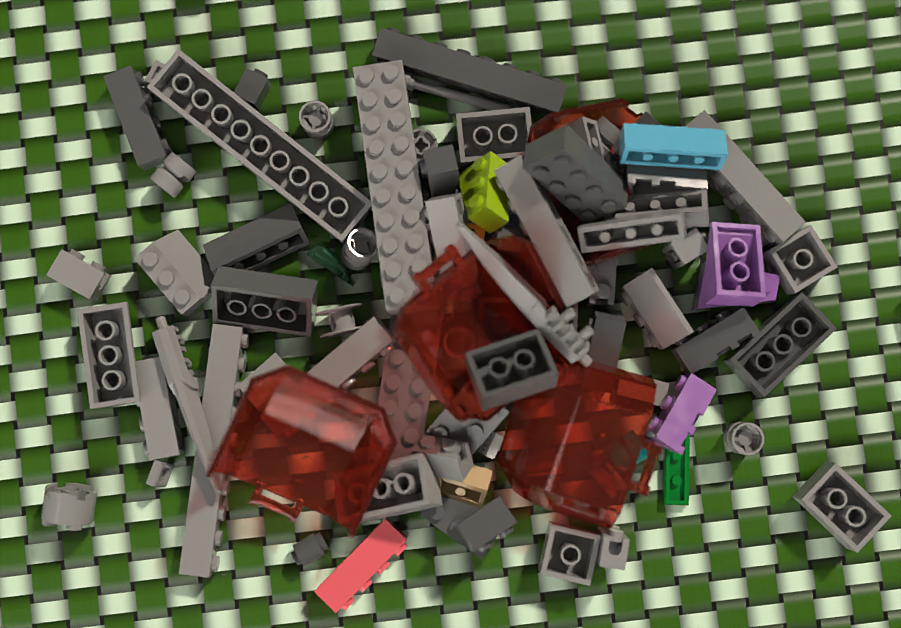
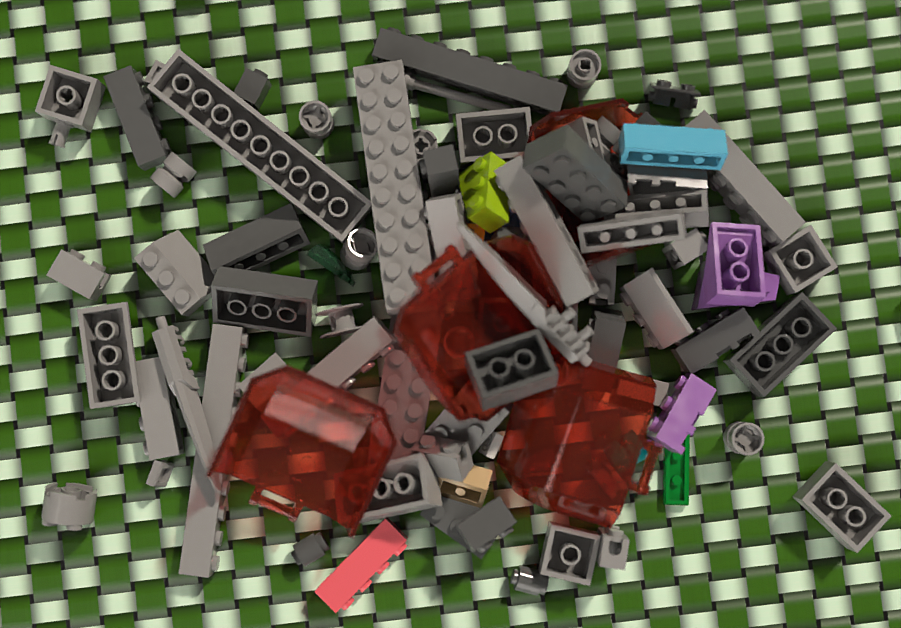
(56, 104): none -> light grey brick
(529, 580): none -> dark grey brick
(583, 69): none -> light grey wheel
(683, 95): none -> dark grey hinge

